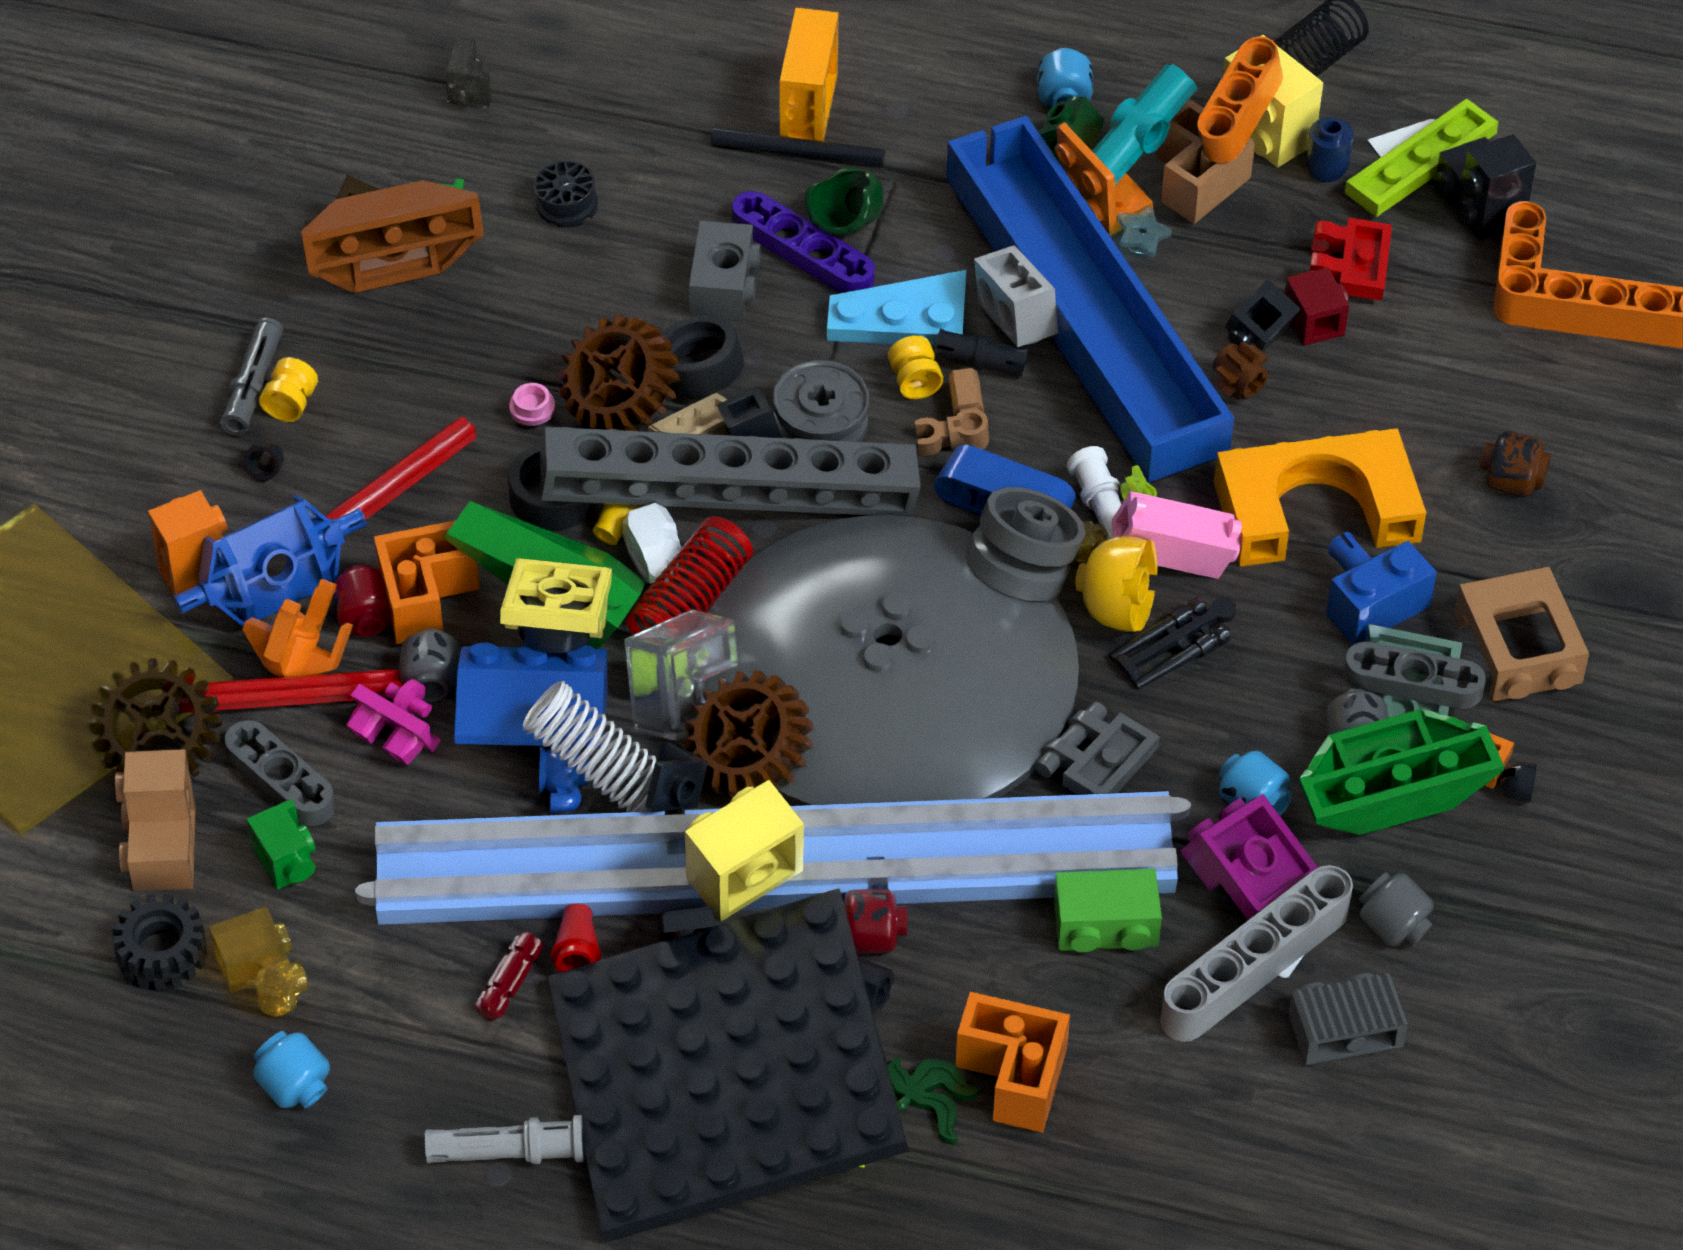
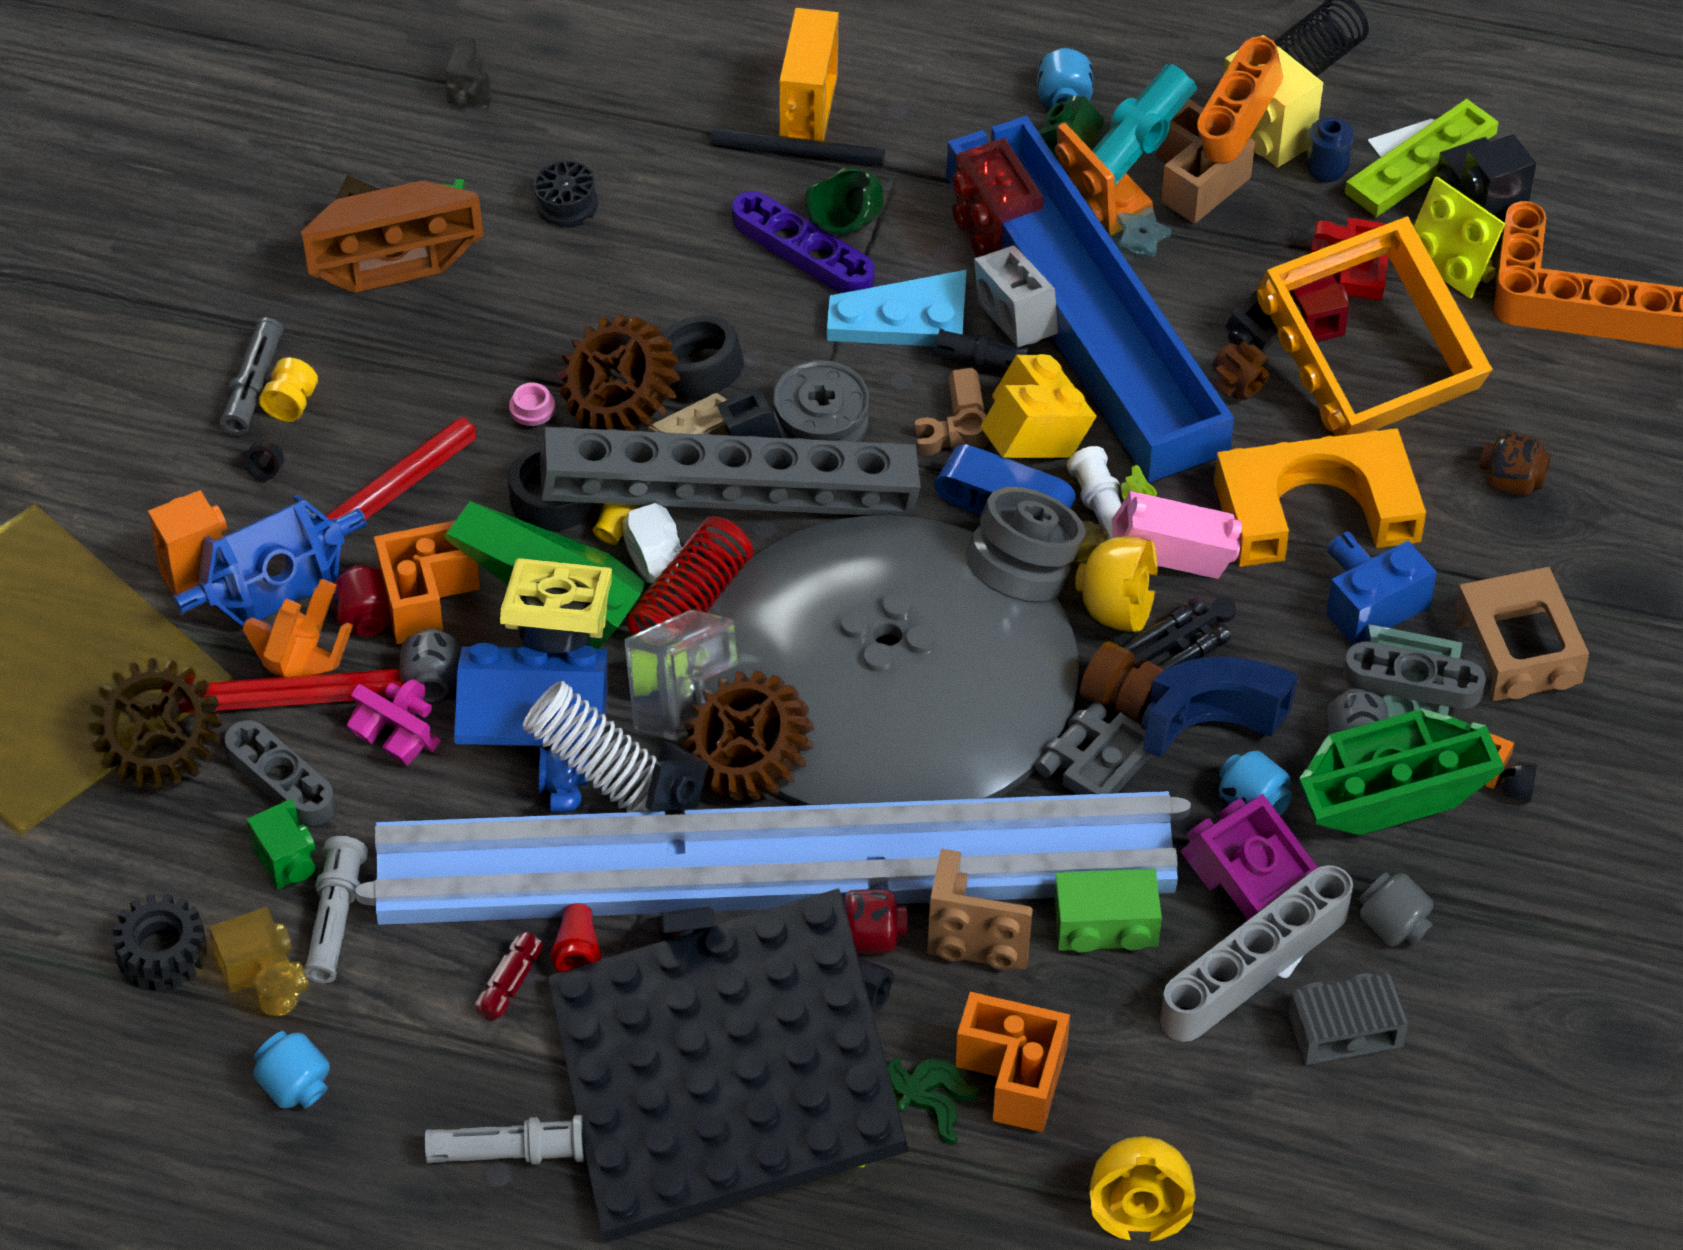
(160, 820): medium nougat brick -> none
(336, 892): none -> light grey pin
(722, 270): dark grey brick -> none
(744, 849): light yellow brick -> none
(915, 367): yellow wheel -> none
(973, 926): none -> medium nougat bracket
(990, 191): none -> clear red bracket
(1037, 411): none -> yellow brick
(1119, 680): none -> reddish brown wheel
(1142, 1188): none -> yellow cylinder
(1216, 690): none -> dark blue arch
(1427, 292): none -> light orange window
(1458, 237): none -> neon yellow hinge

